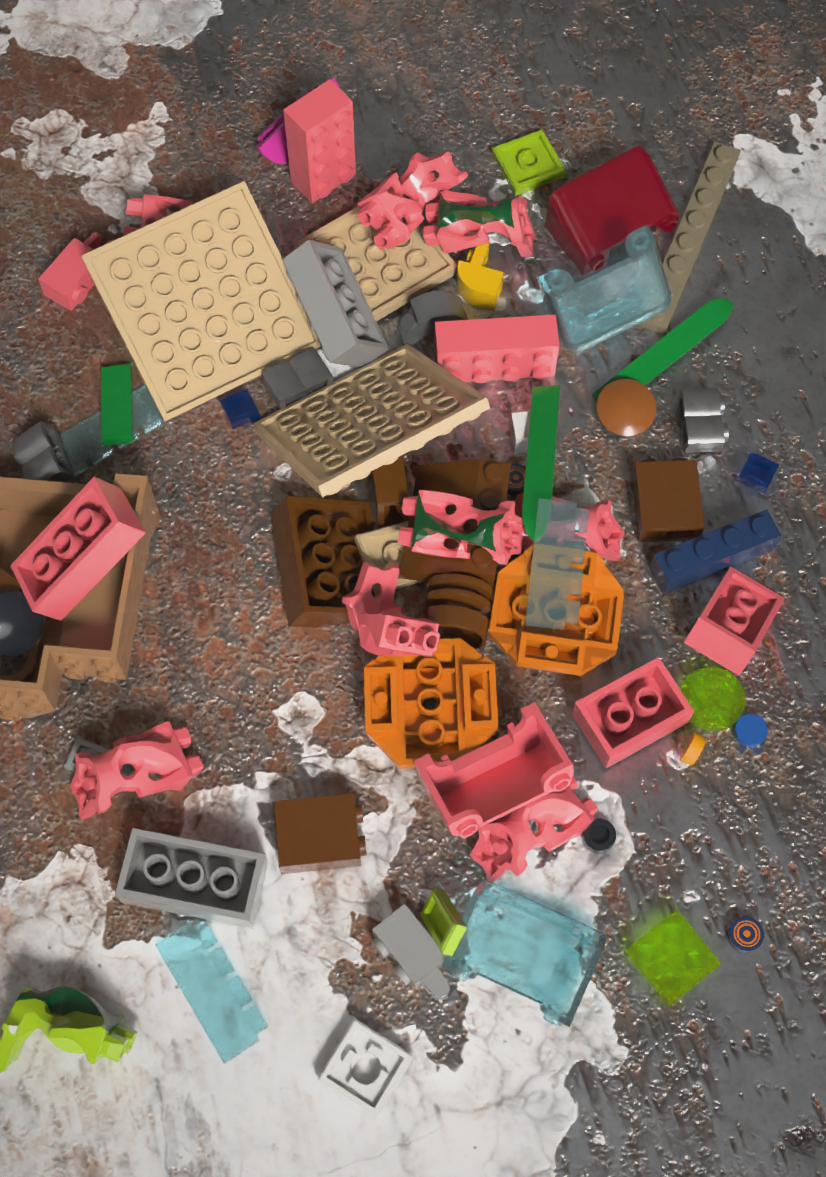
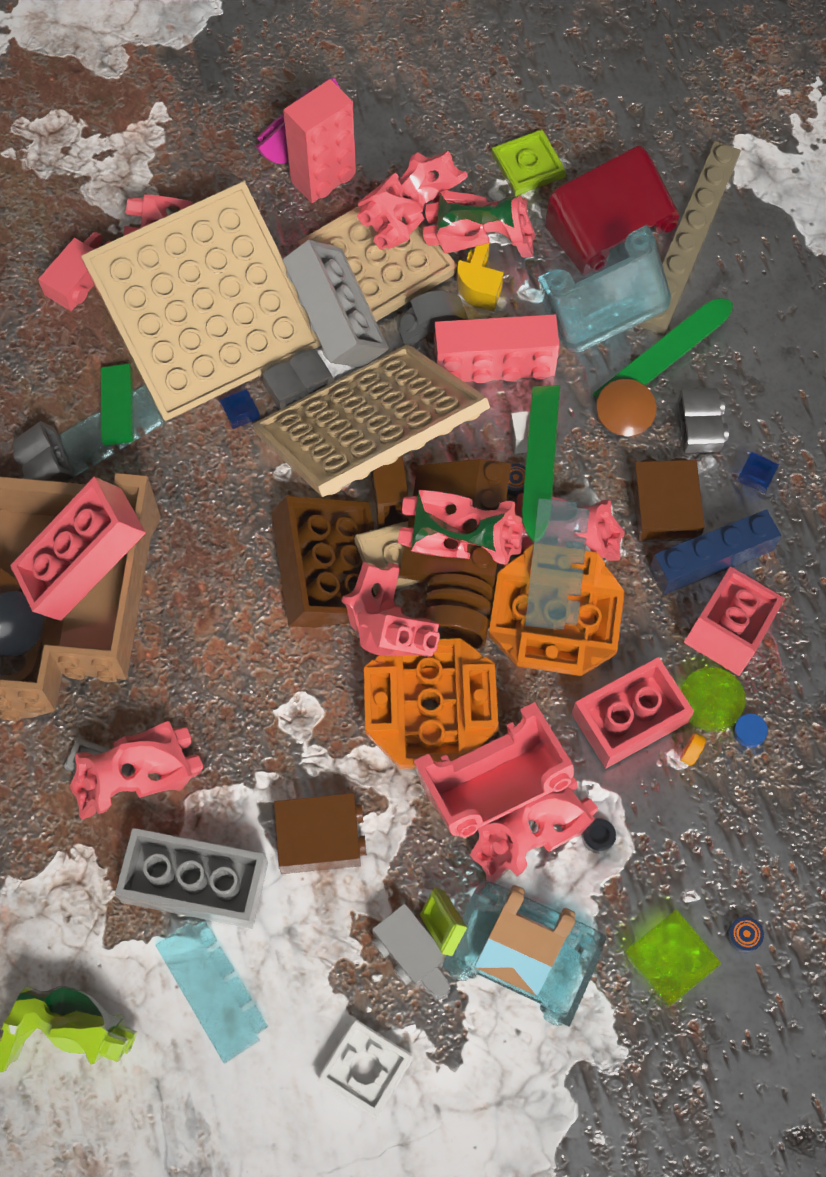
(521, 948): none -> medium nougat flag

